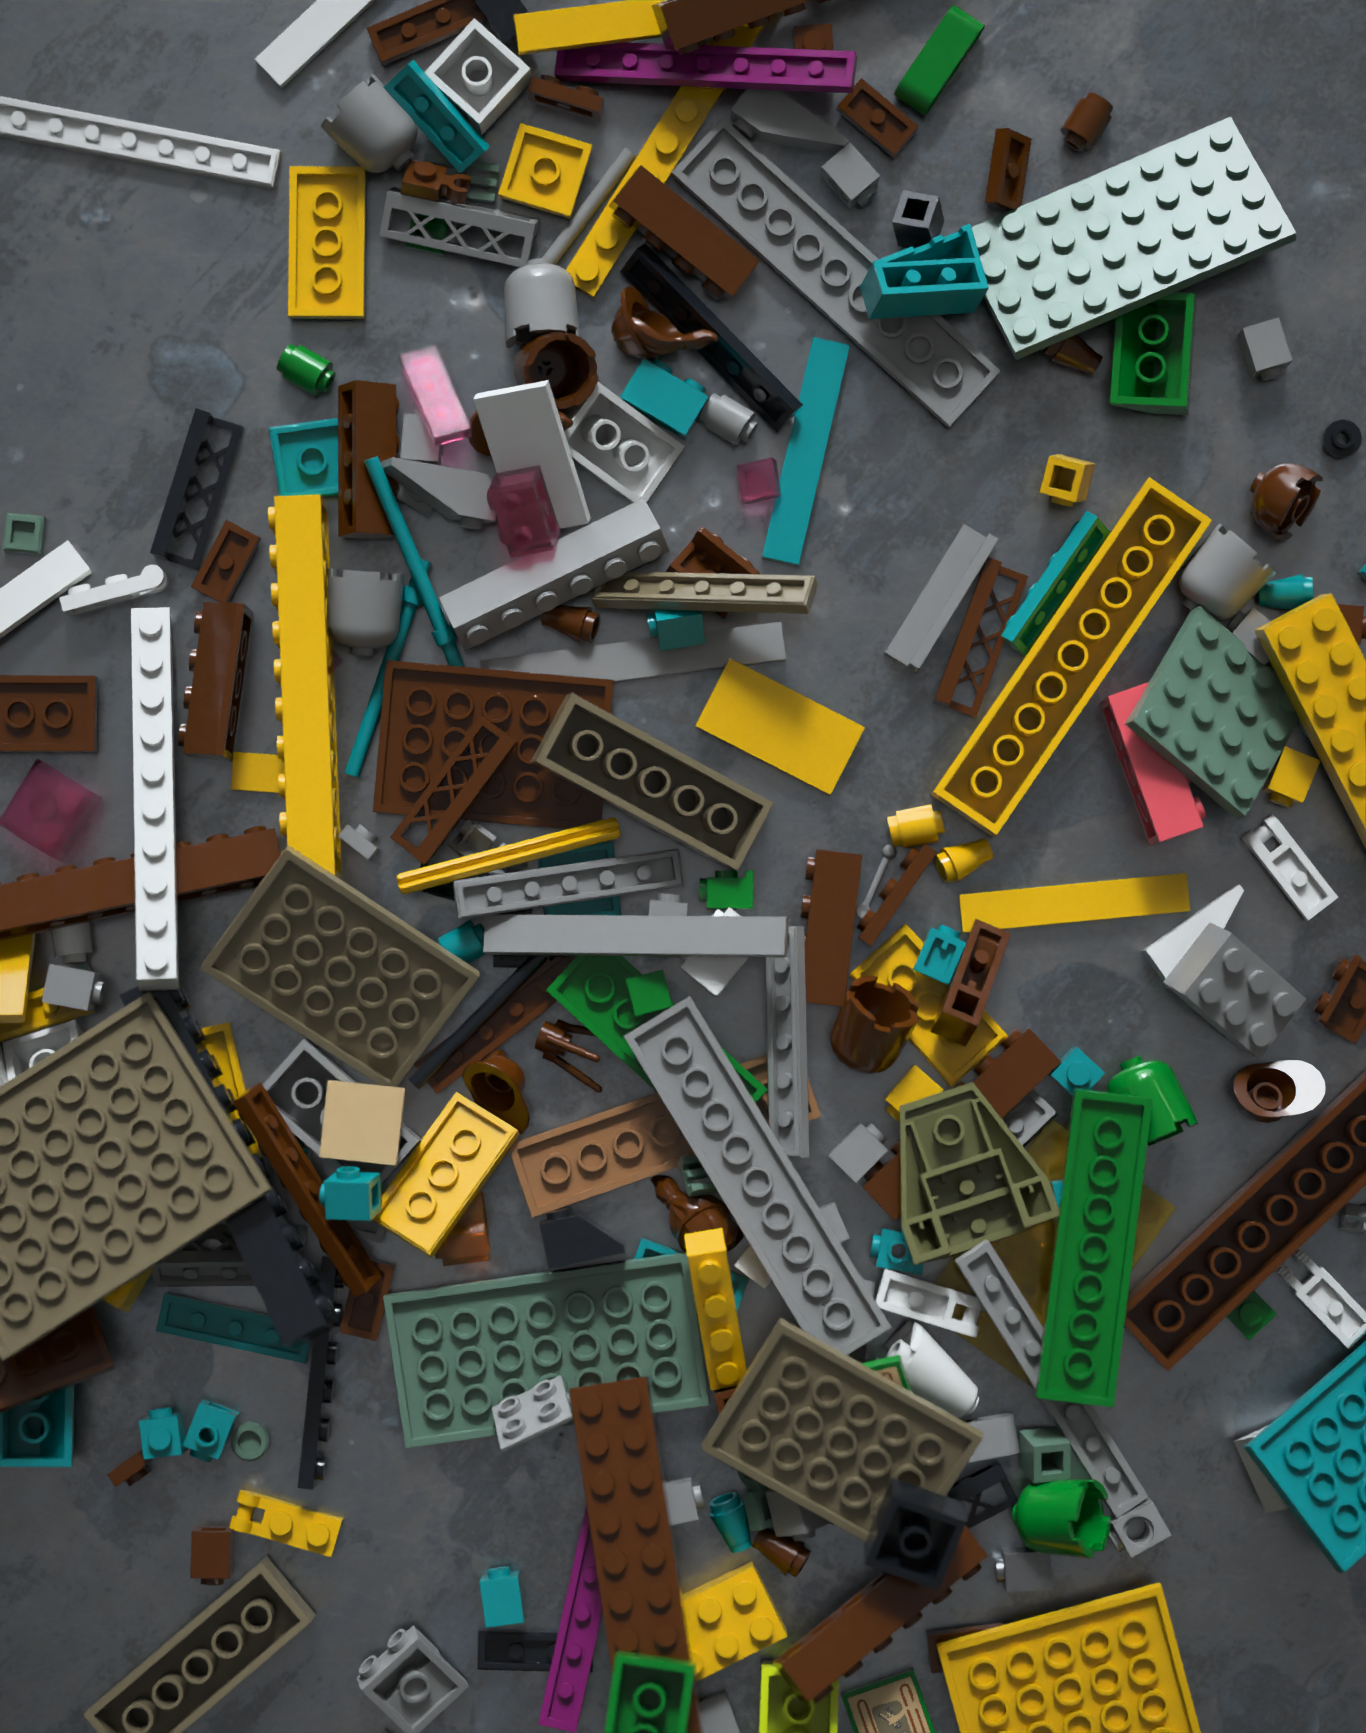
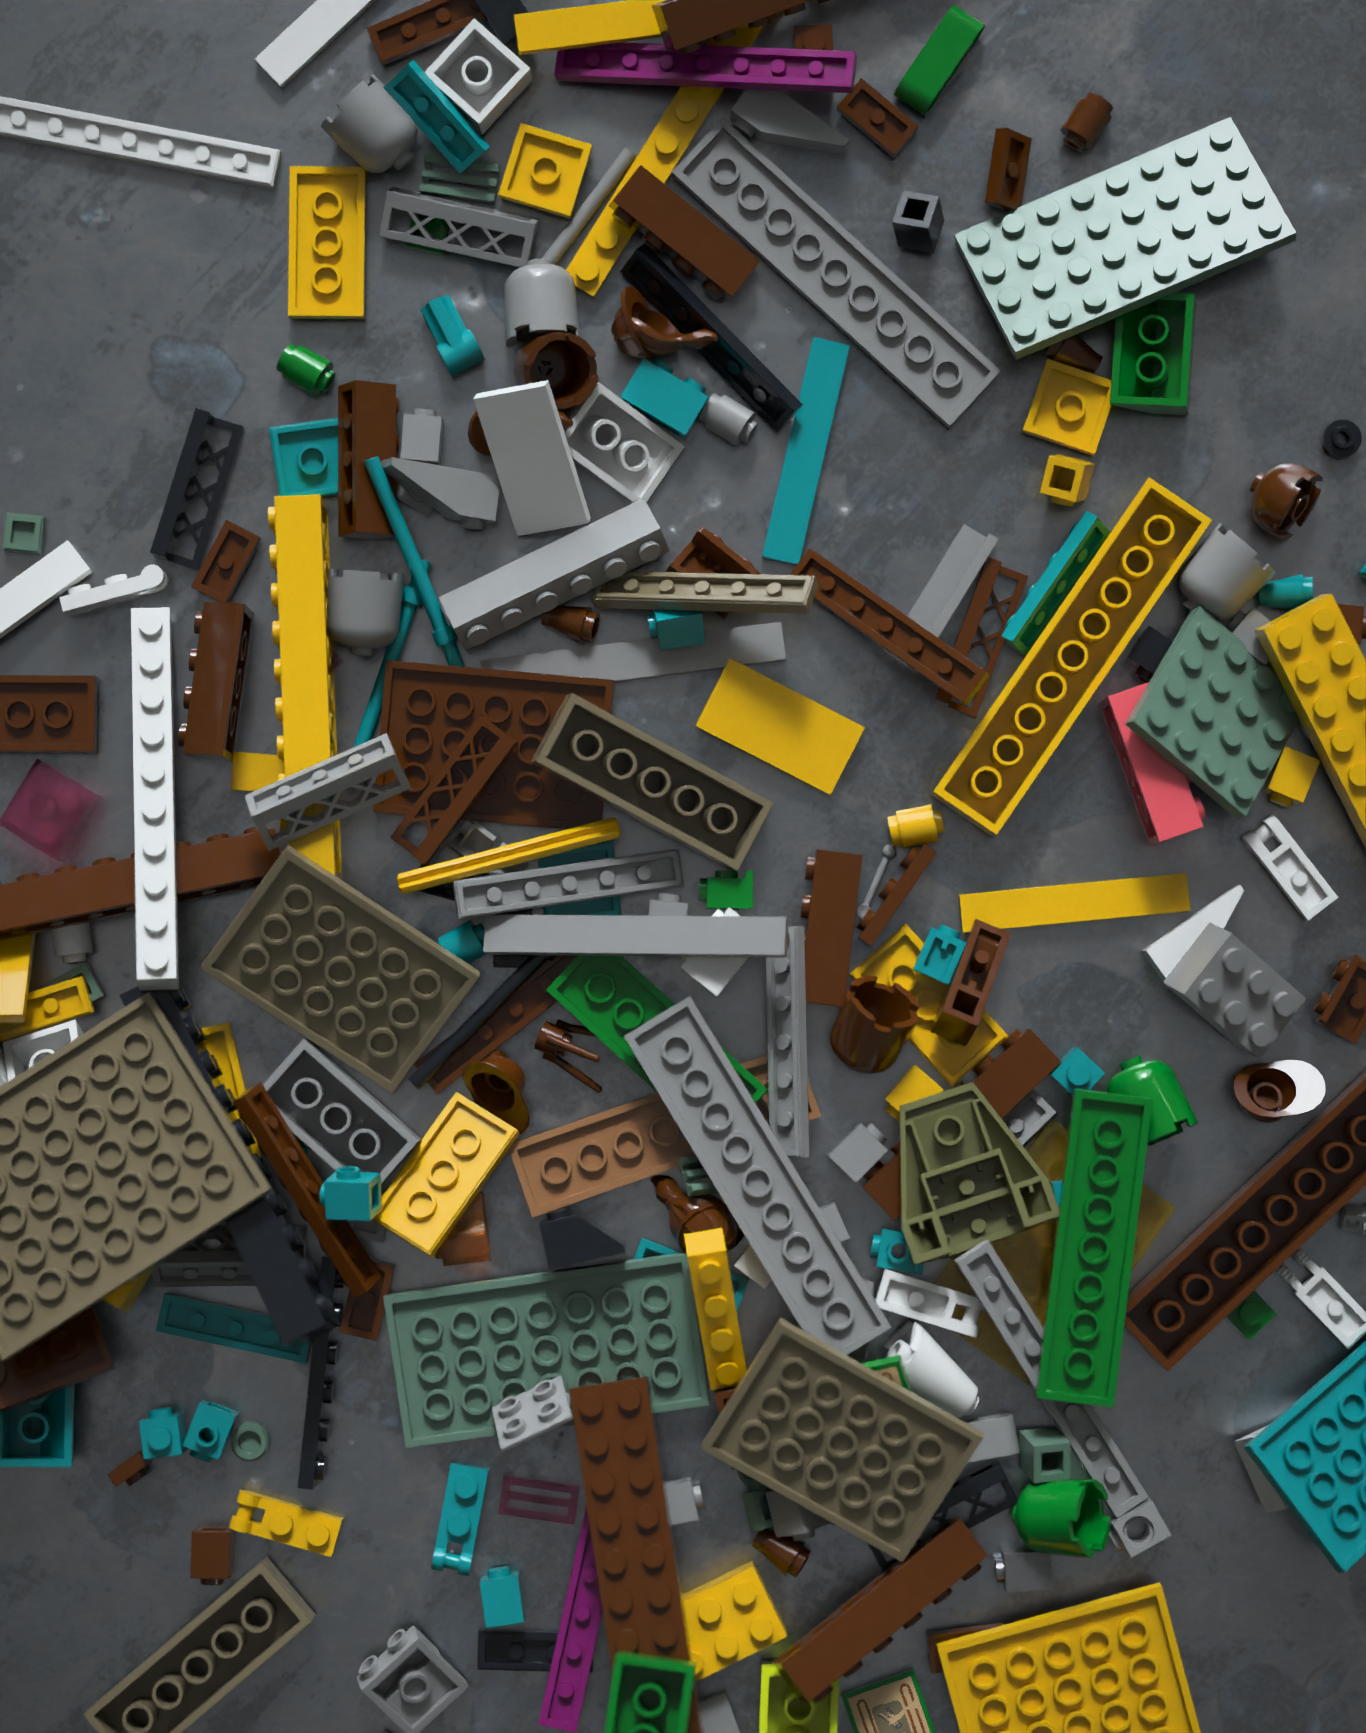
(73, 988): light grey brick -> none
(315, 784): none -> light grey fence
(361, 841): light grey plate -> none
(362, 1122): tan tile -> none
(431, 181): reddish brown plate -> none
(435, 395): clear pink tile -> none
(455, 343): none -> teal piece
(460, 1517): none -> teal plate
(523, 511): clear pink brick -> none
(541, 1499): none -> clear pink tile
(579, 101): reddish brown plate -> none
(649, 992): green tile -> none
(731, 1521): teal cone -> none
(758, 481): clear pink tile -> none
(851, 176): light grey brick -> none
(892, 629): none -> reddish brown plate
(915, 1534): black brick -> none
(928, 279): teal wedge -> none
(960, 860): yellow cone -> none
(1069, 407): none -> yellow plate
(1148, 653): none -> black brick
(1265, 349): light grey brick -> none

